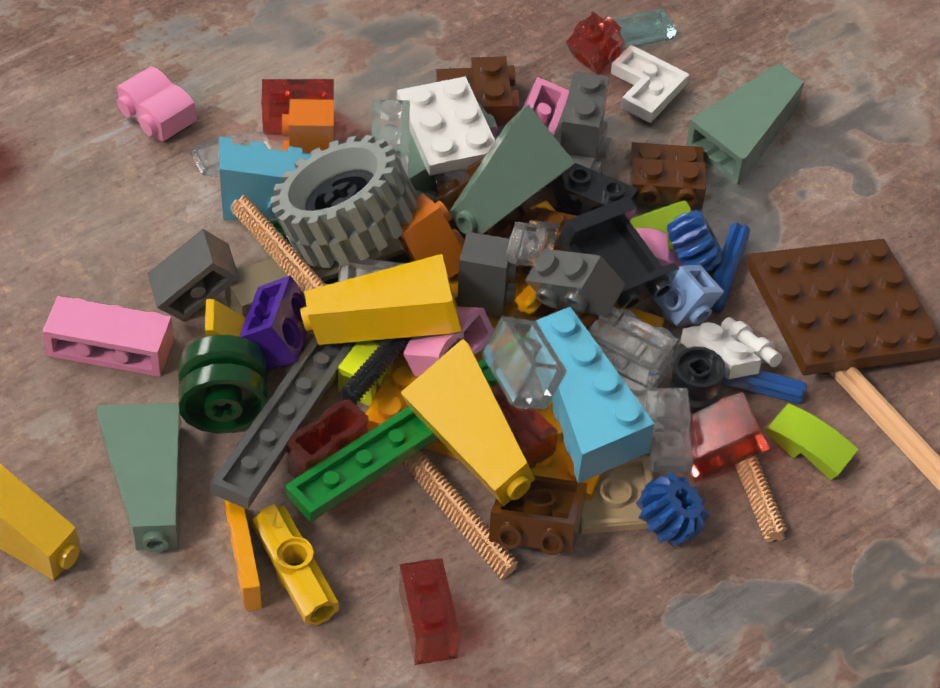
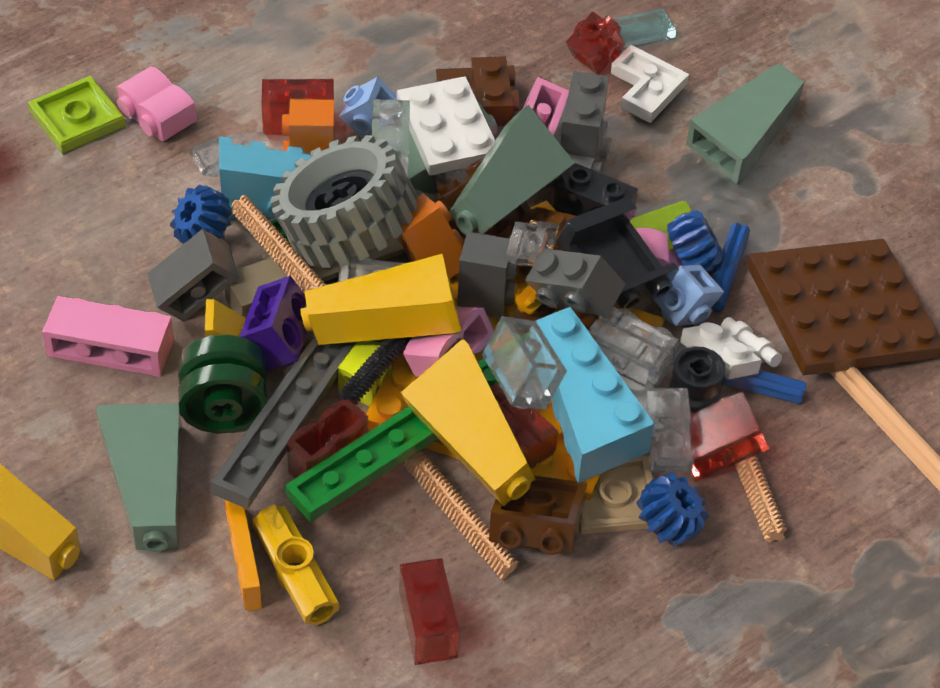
(76, 114): none -> lime tile
(201, 210): none -> blue gear
(359, 105): none -> light blue brick
(668, 174): reddish brown plate -> none
(806, 434): lime slope -> none

